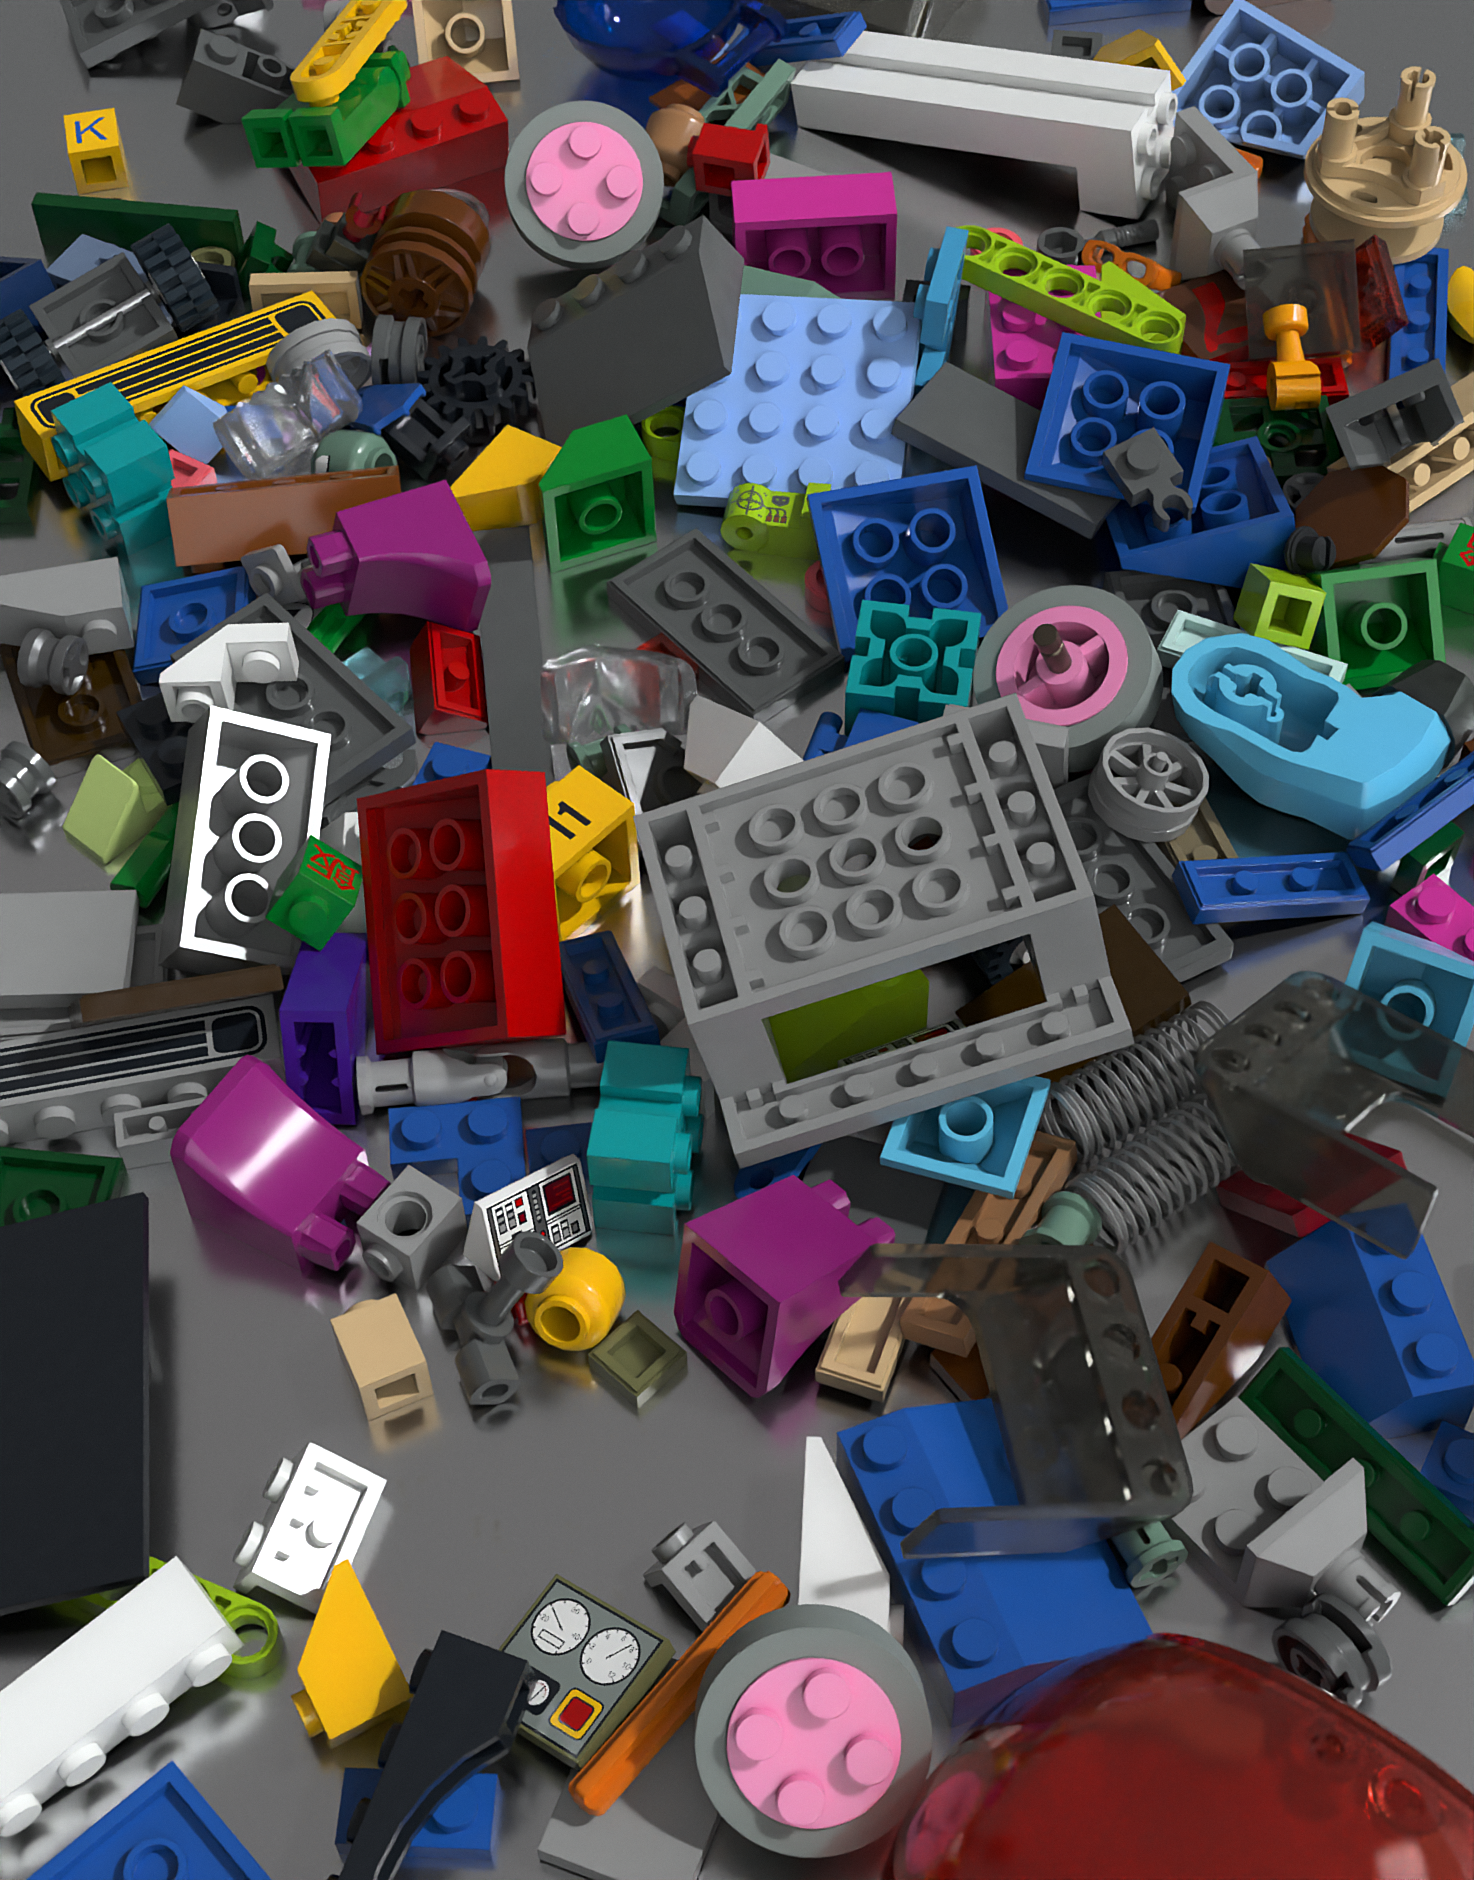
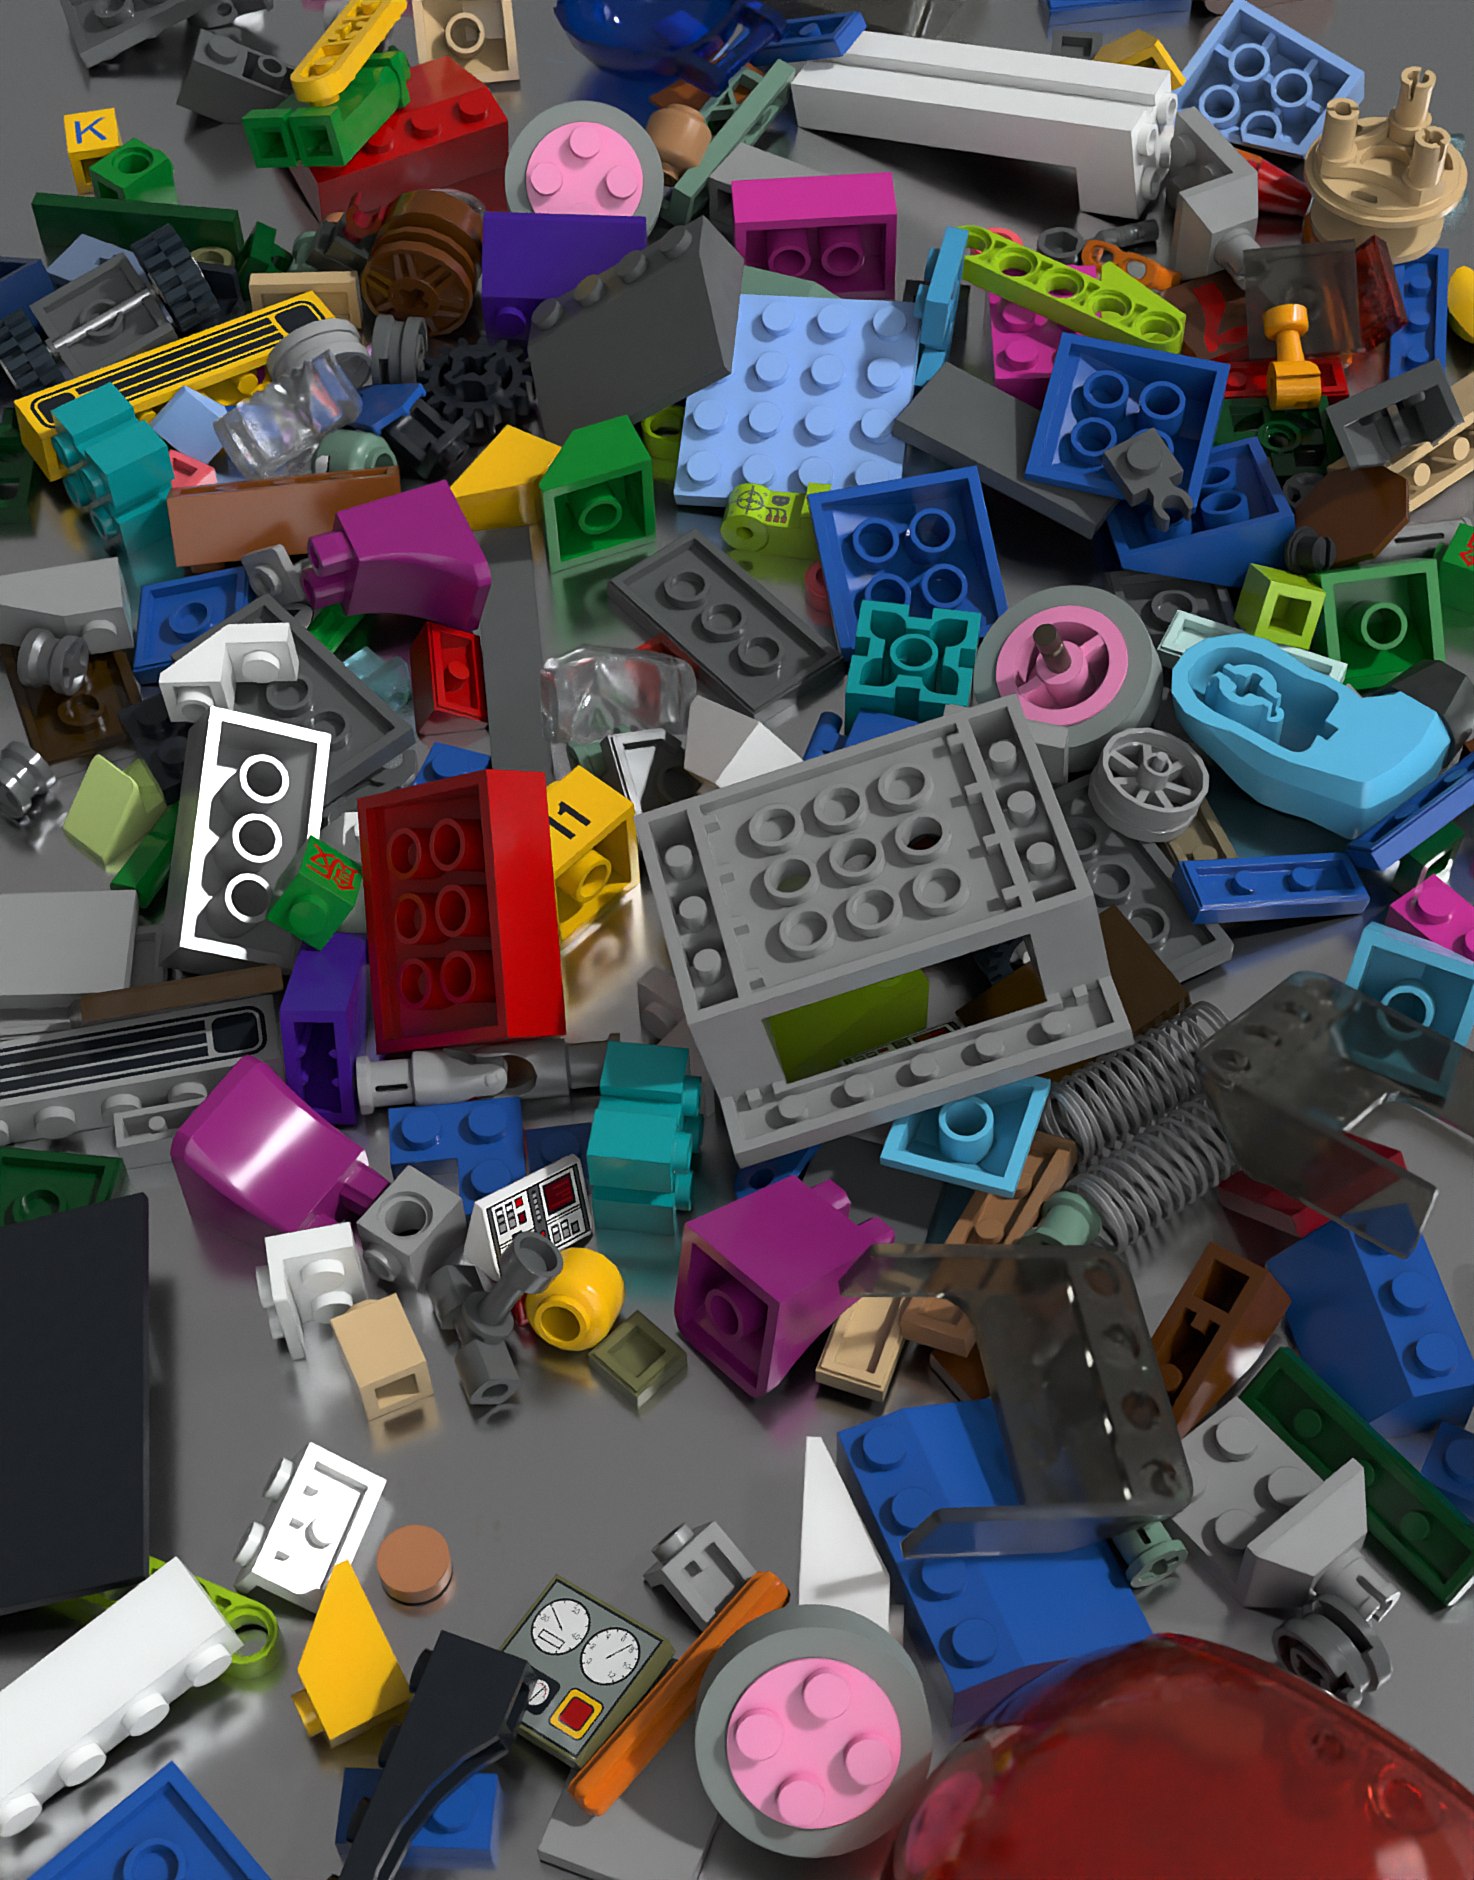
(134, 174): none -> green brick
(309, 1279): none -> white bracket
(414, 1563): none -> nougat tile
(545, 257): none -> dark purple slope
(605, 993): blue tile -> none
(728, 155): red brick -> none
(1280, 191): none -> red cone

